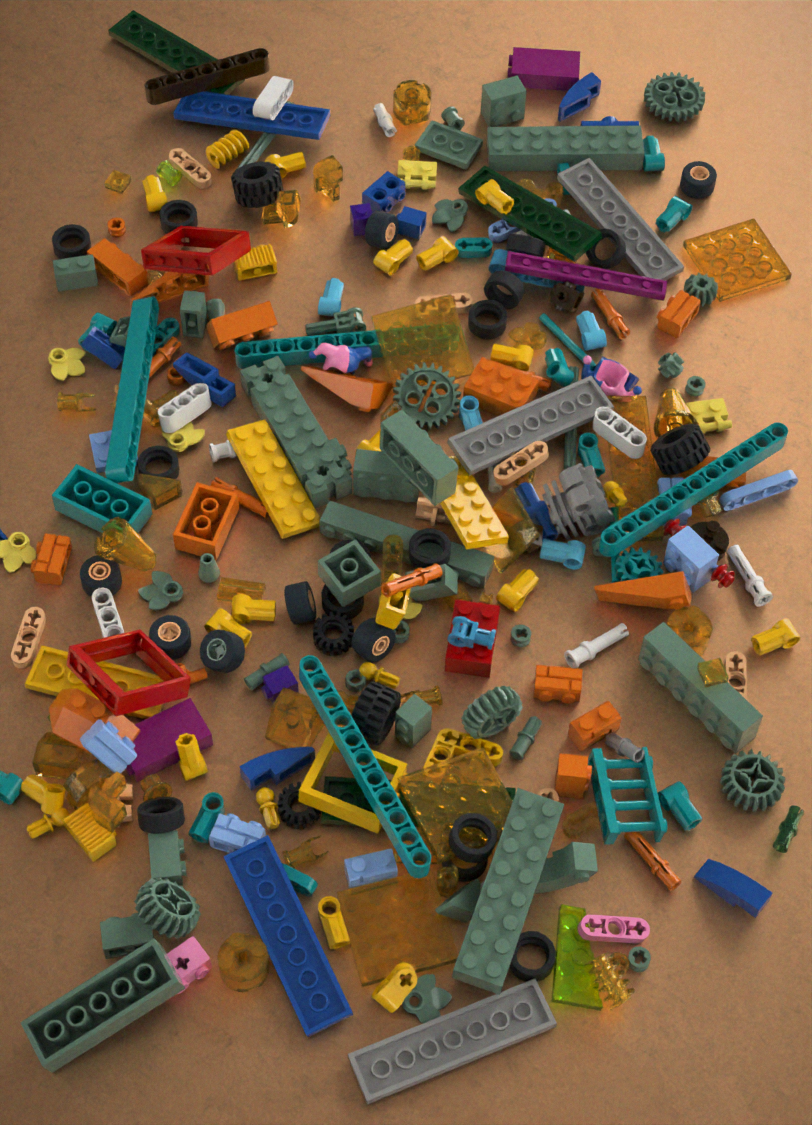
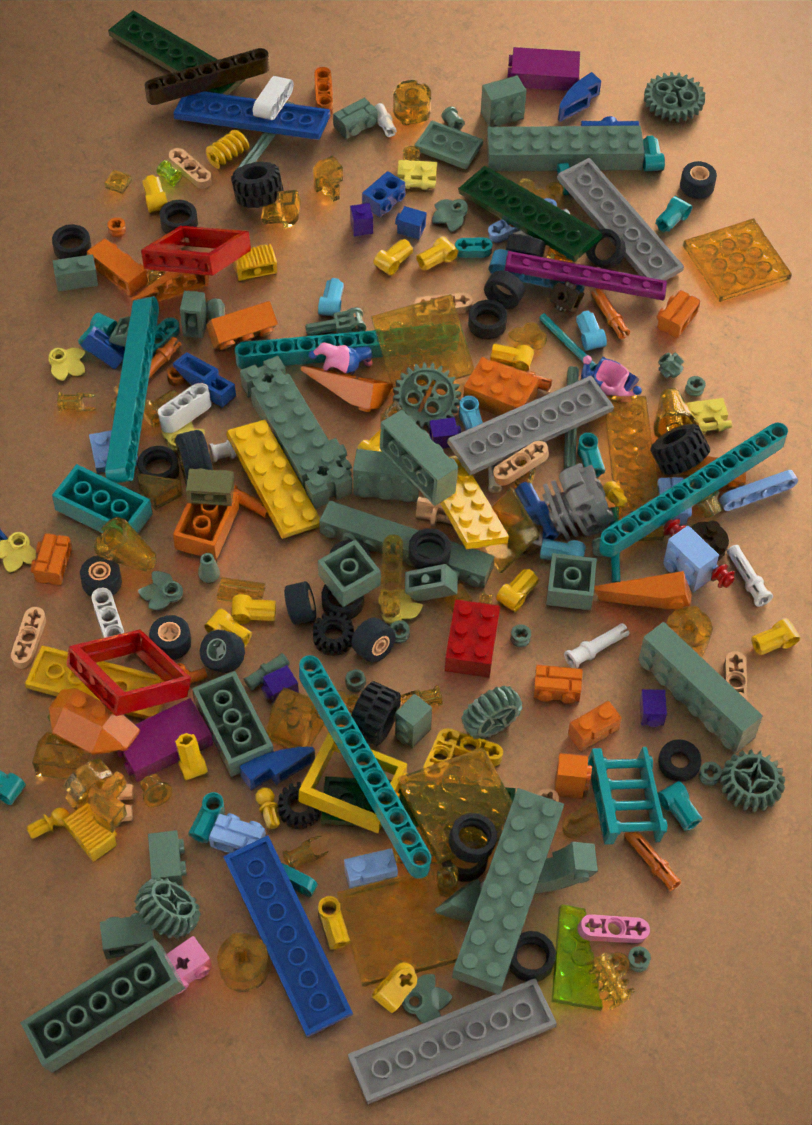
(49, 795): yellow piece -> none
(109, 746): light blue brick -> none
(160, 815): black tyre -> none
(192, 452): none -> black wheel
(210, 487): none -> olive brick
(231, 721): none -> sand green brick
(287, 163): yellow piece -> none
(323, 89): none -> orange beam
(355, 118): none -> sand green brick
(370, 671): yellow axle -> none
(381, 230): black wheel -> none
(392, 608): yellow brick -> none
(418, 578): orange pin -> none
(443, 429): none -> dark purple brick
(470, 634): dark azure connector -> none
(491, 194): yellow piece -> none
(525, 738): sand green axle -> none
(558, 368): teal piece -> none
(571, 581): none -> sand green brick
(619, 432): white beam -> none
(624, 747): light grey axle -> none
(637, 565): teal gear -> none
(653, 707): none -> dark purple brick
(673, 772): none -> black tyre
(702, 288): sand green gear -> none
(710, 781): none -> sand green bush
(712, 672): clear yellow plate -> none
(734, 887): blue slope -> none
(788, 829): clear green pin -> none

